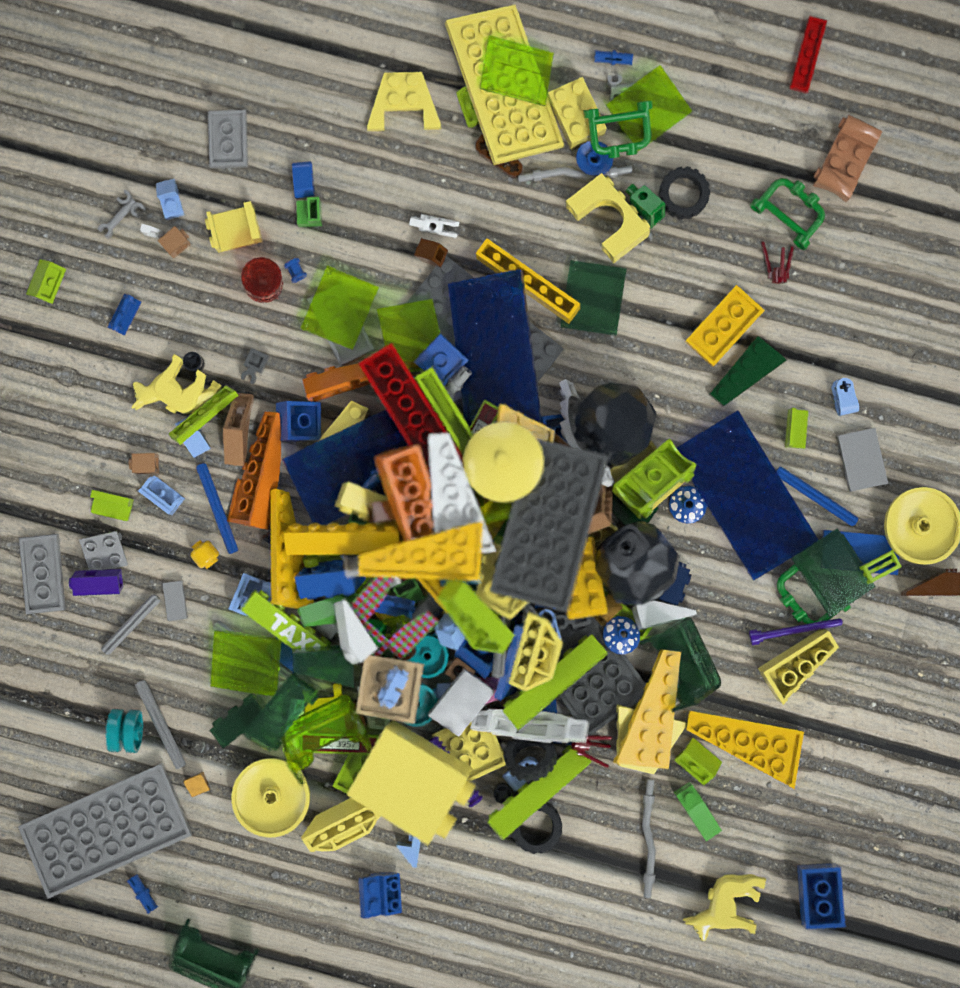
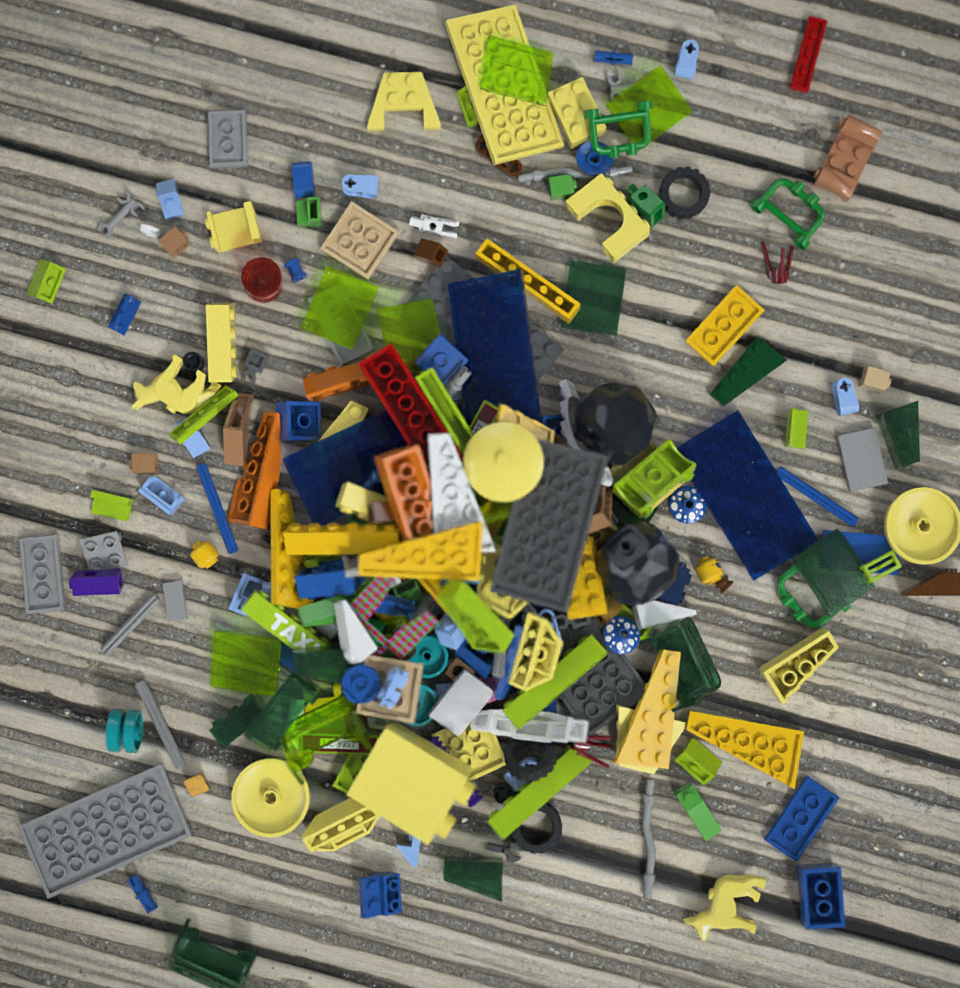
(221, 342): none -> light yellow wedge
(359, 240): none -> tan plate
(361, 684): none -> blue tile
(363, 185): none -> light blue piece
(476, 874): none -> clear green wedge
(505, 850): none -> dark grey bar
(562, 187): none -> bright green brick
(686, 62): none -> light blue piece
(709, 570): none -> yellow head
(724, 584): none -> reddish brown bush
(758, 636): dark purple piece -> none
(801, 818): none -> blue tile
(875, 379): none -> tan brick
(901, 434): none -> clear green wedge

